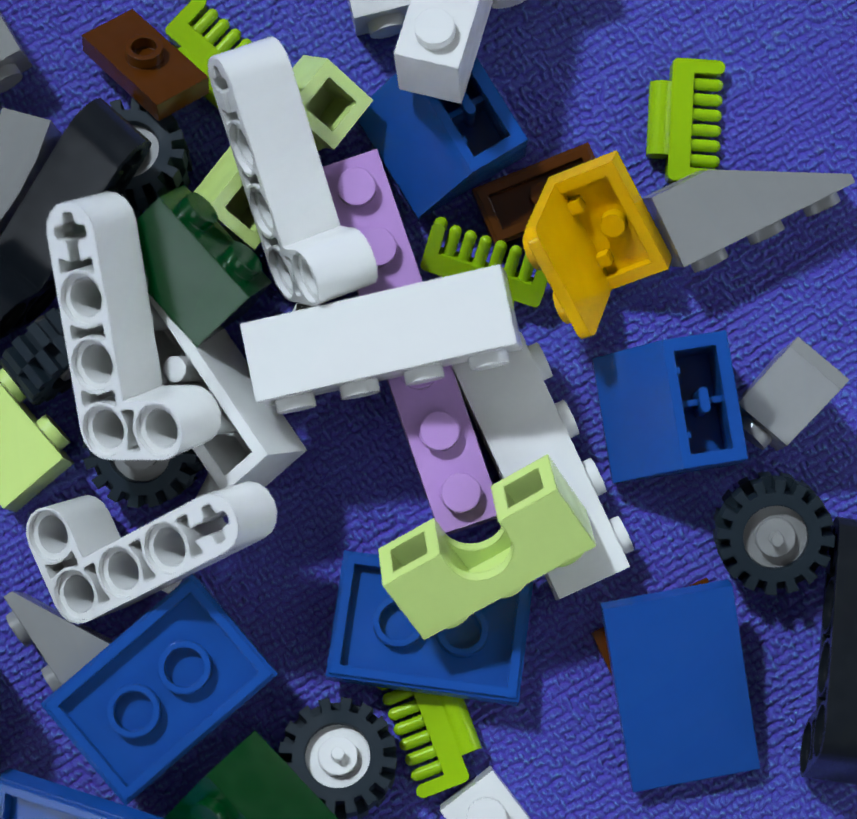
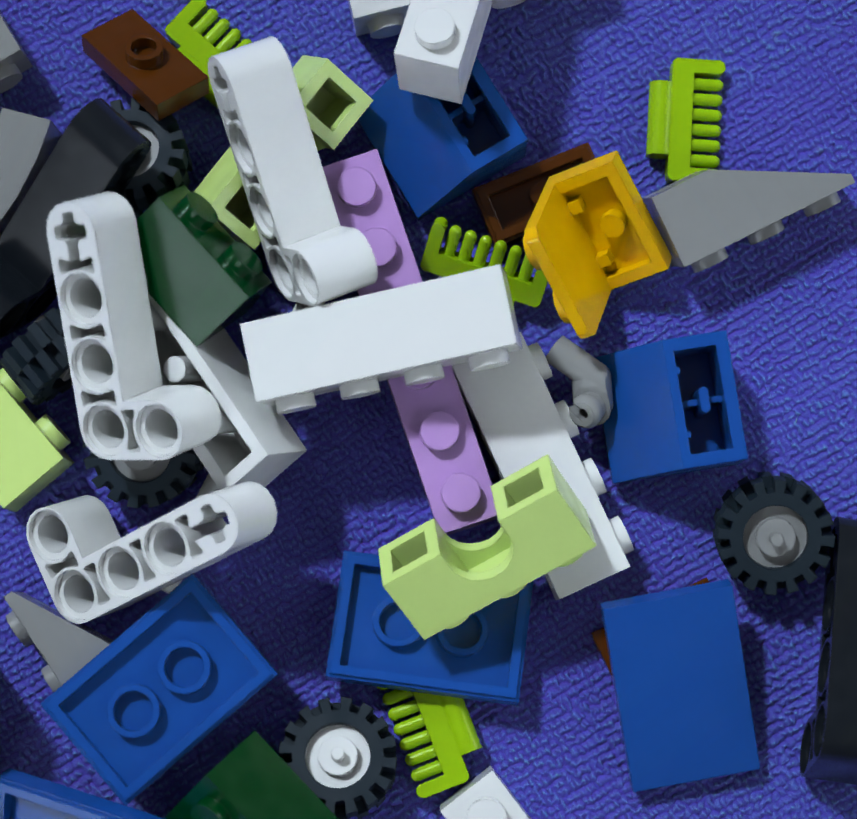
(590, 383): none -> light grey arm
(788, 395): light grey slope -> none

